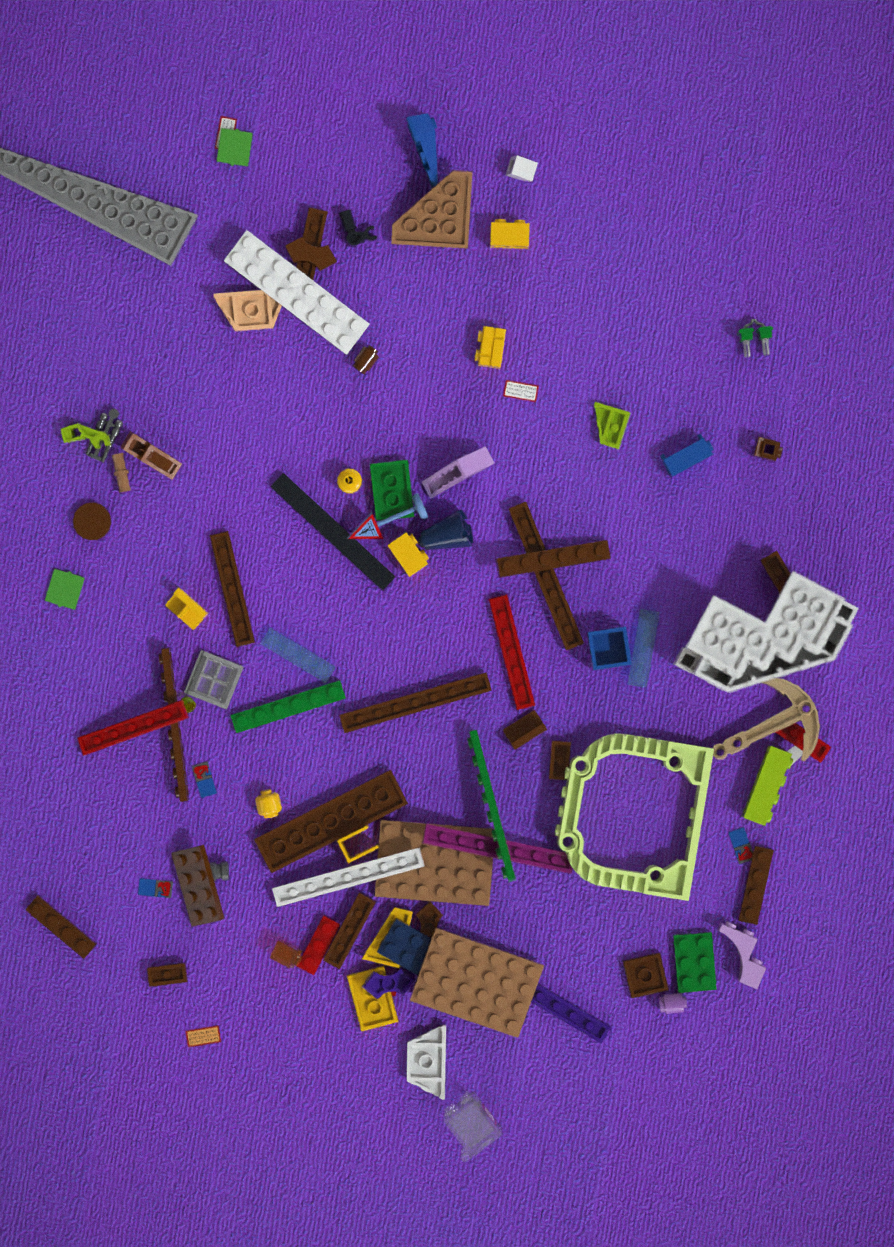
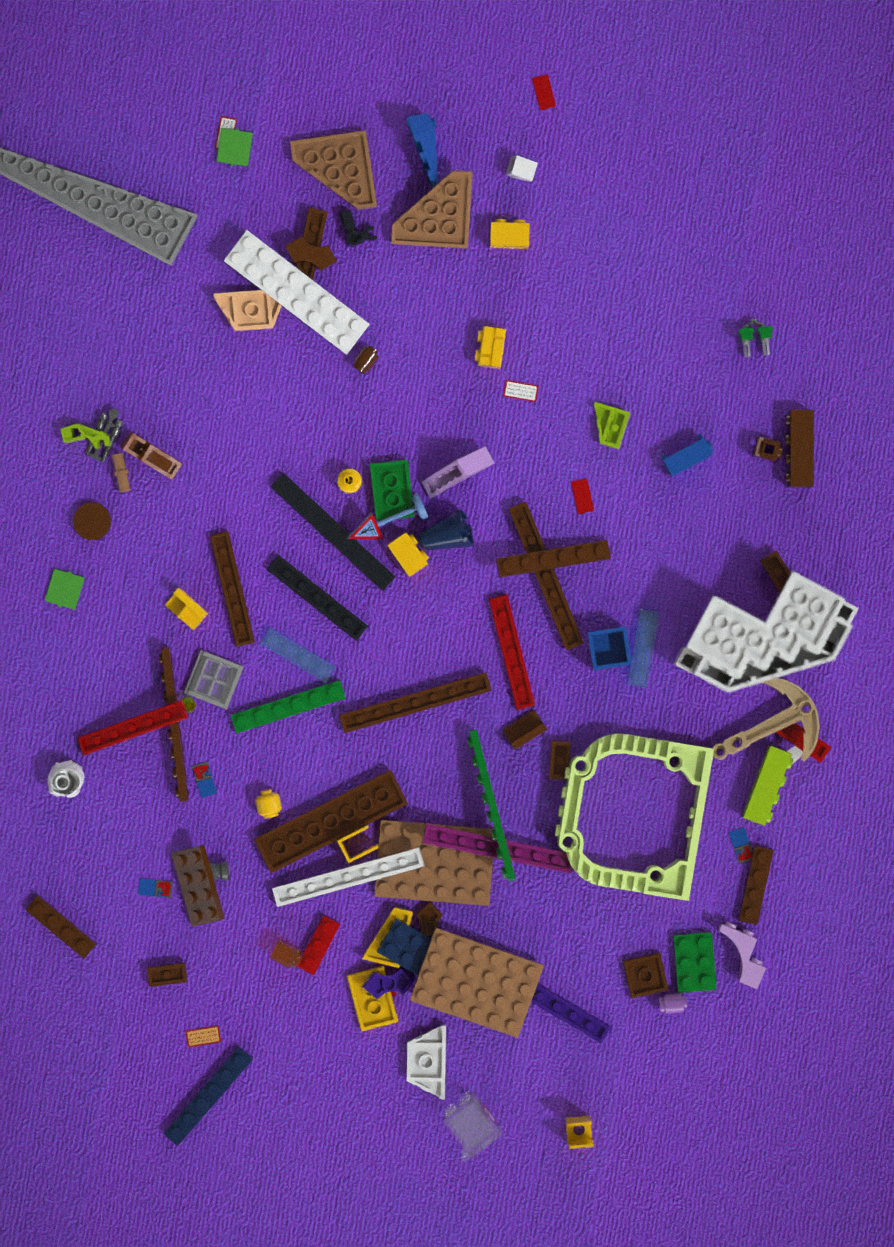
(65, 779): none -> white hair
(208, 1095): none -> dark blue plate
(317, 597): none -> black tile
(340, 164): none -> medium nougat plate
(349, 930): reddish brown plate -> none
(544, 92): none -> red sticker
(582, 496): none -> red sticker
(583, 1140): none -> yellow piece
(800, 448): none -> reddish brown brick

